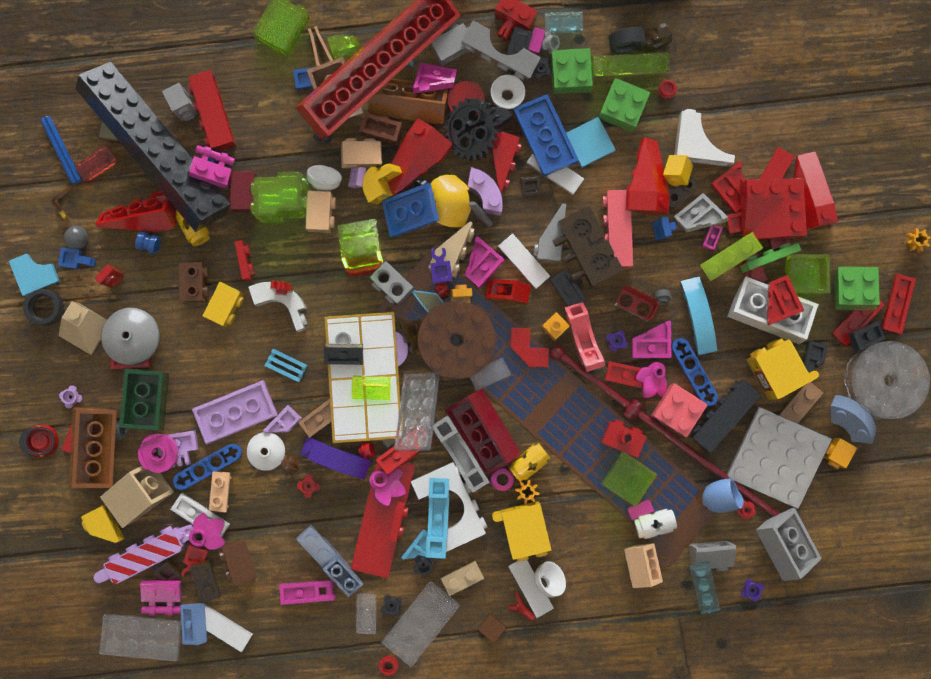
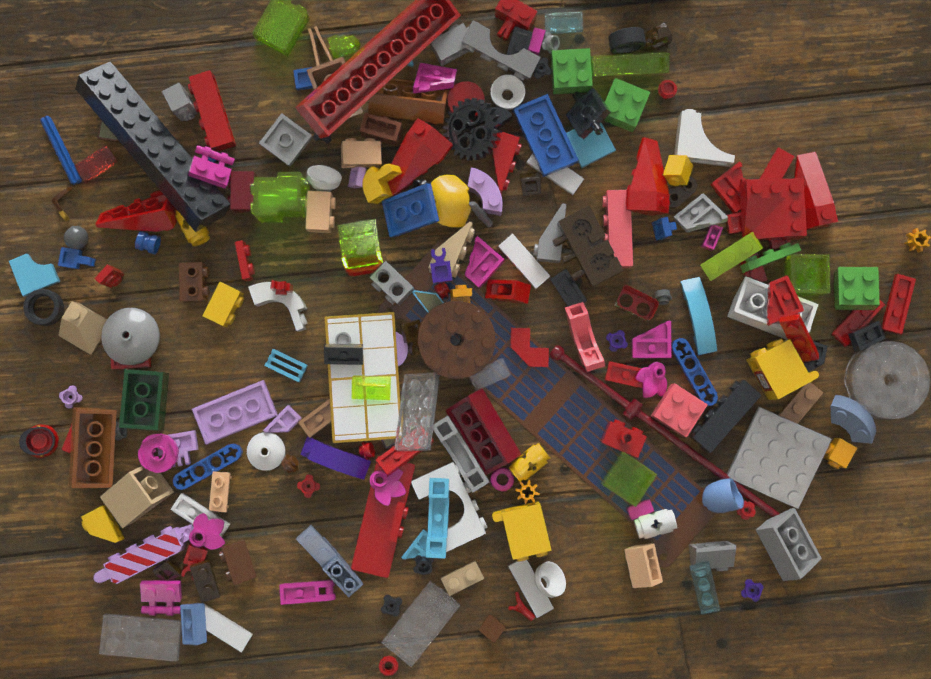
(285, 140): none -> light grey plate
(366, 613): clear plate -> none
(555, 326): light orange brick -> none
(588, 113): none -> black plate
(798, 334): none -> red plate

